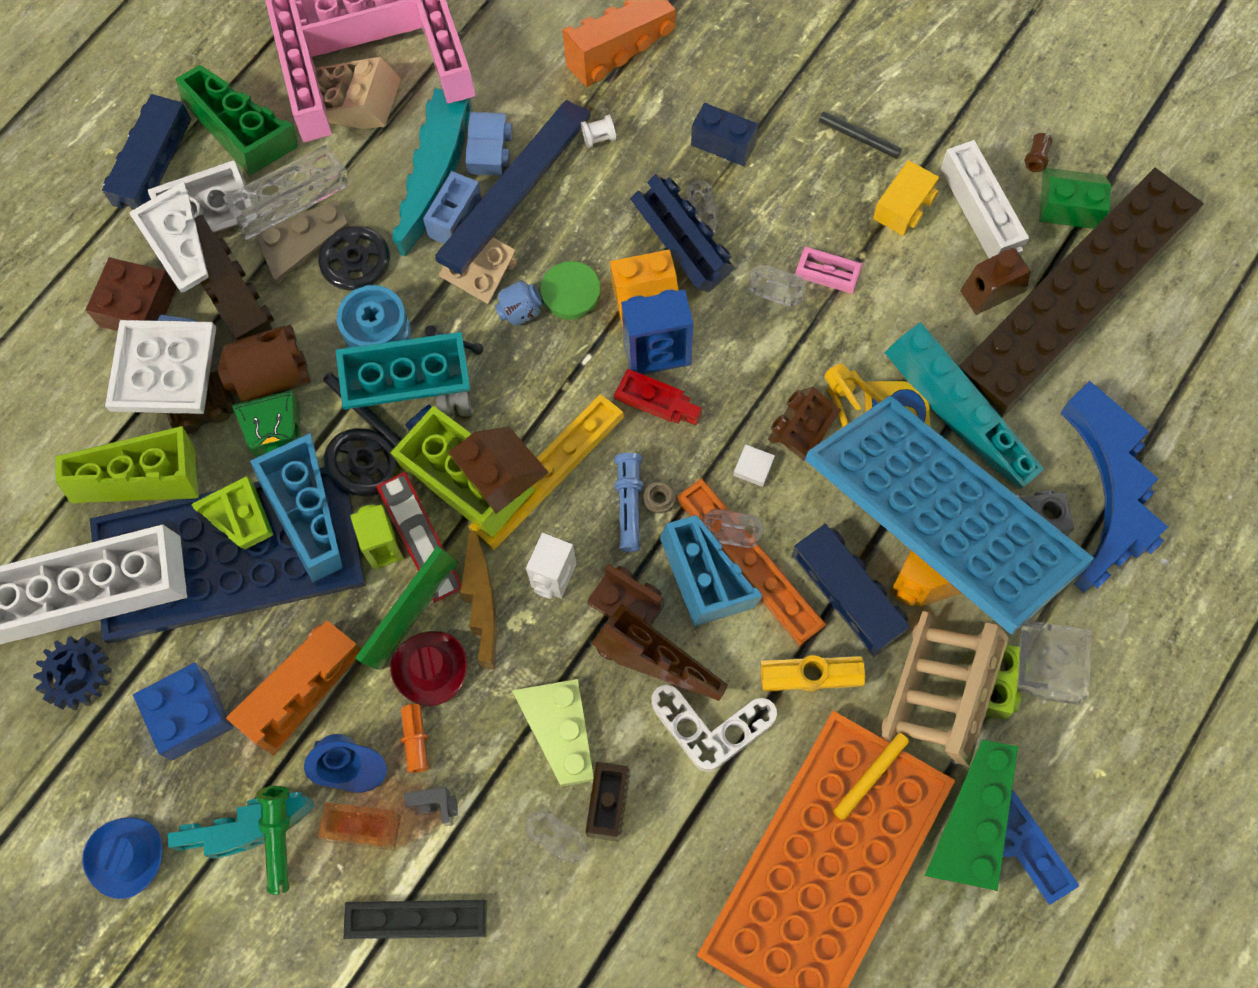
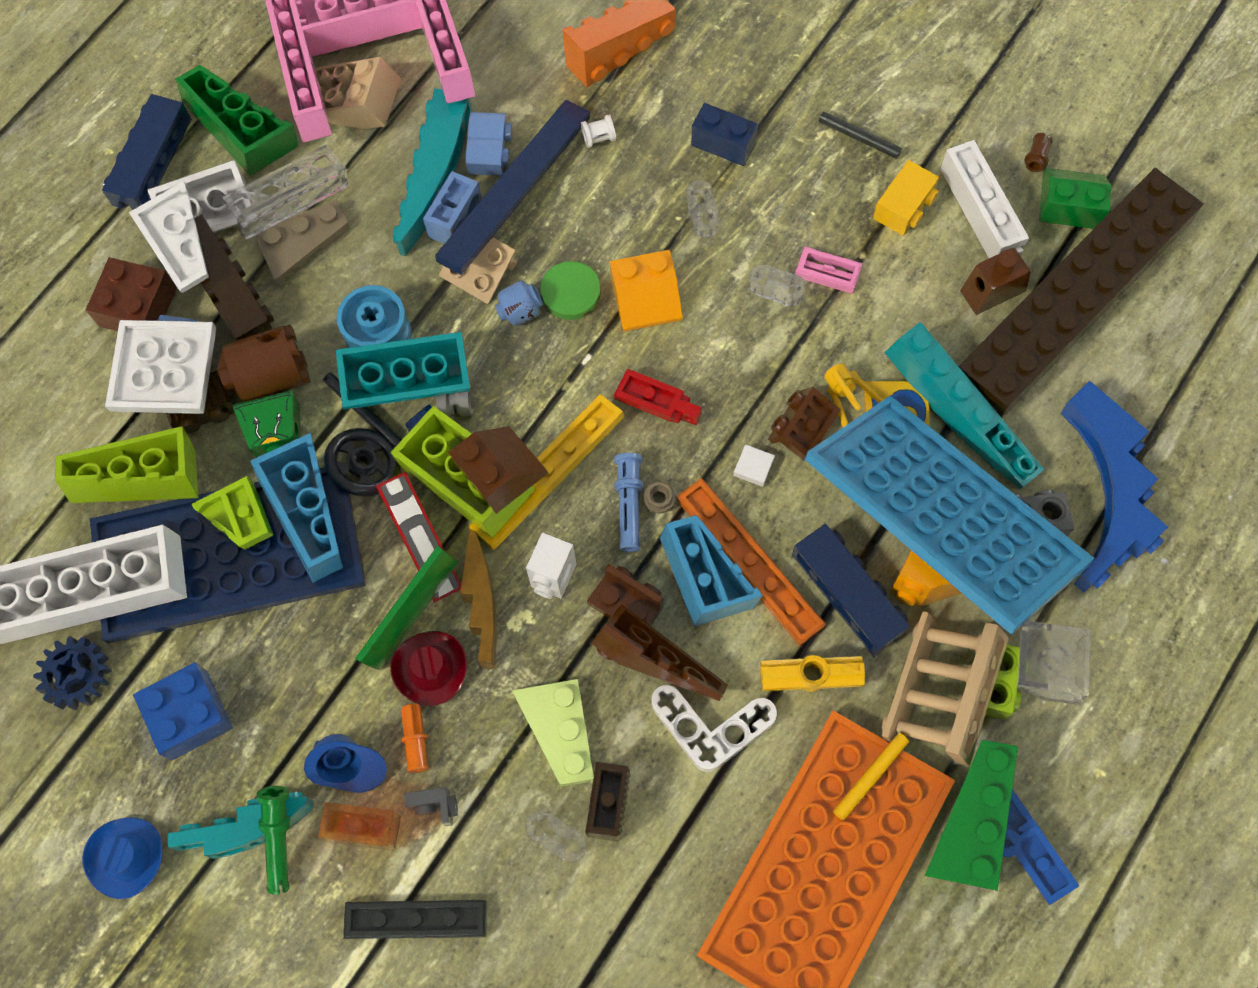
(295, 688): orange wedge -> none
(370, 273): black plate -> none
(376, 536): lime brick -> none
(476, 348): black hinge -> none
(657, 331): blue brick -> none
(683, 233): dark blue brick -> none
(735, 521): clear beam -> none

